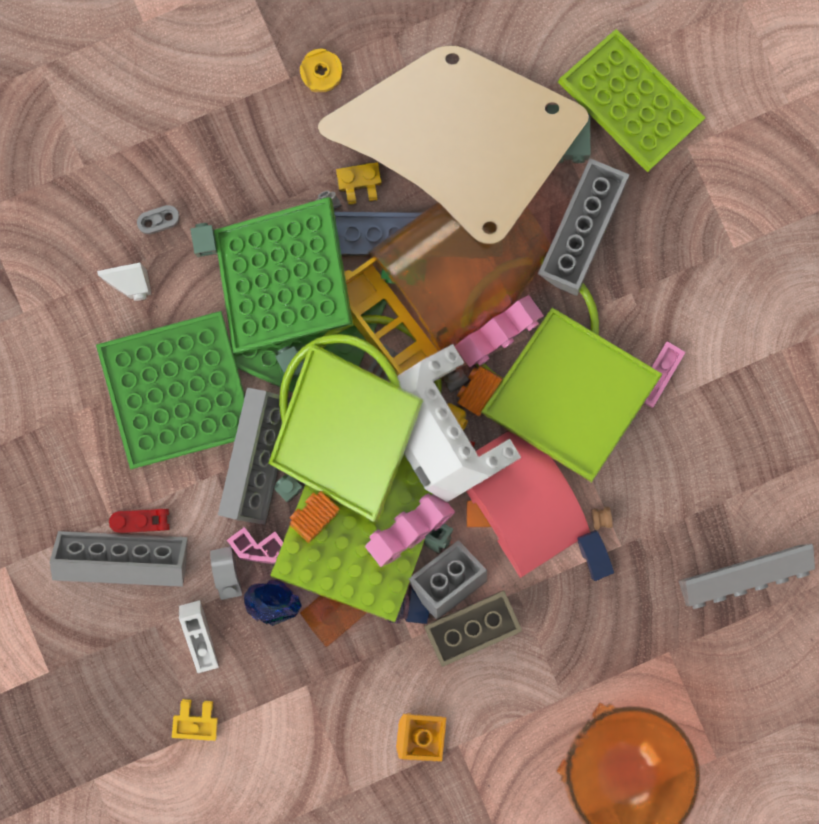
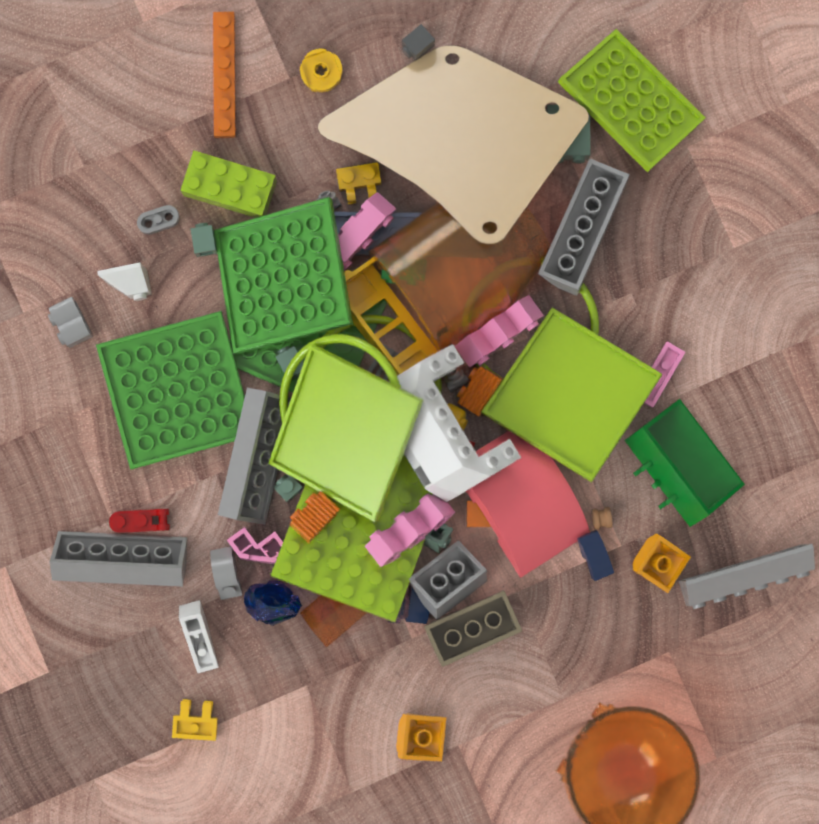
(70, 322): none -> light grey brick
(224, 74): none -> orange plate
(228, 185): none -> lime brick
(359, 229): none -> bright pink brick
(417, 43): none -> dark grey brick
(660, 562): none -> light orange slope
(684, 463): none -> green piece

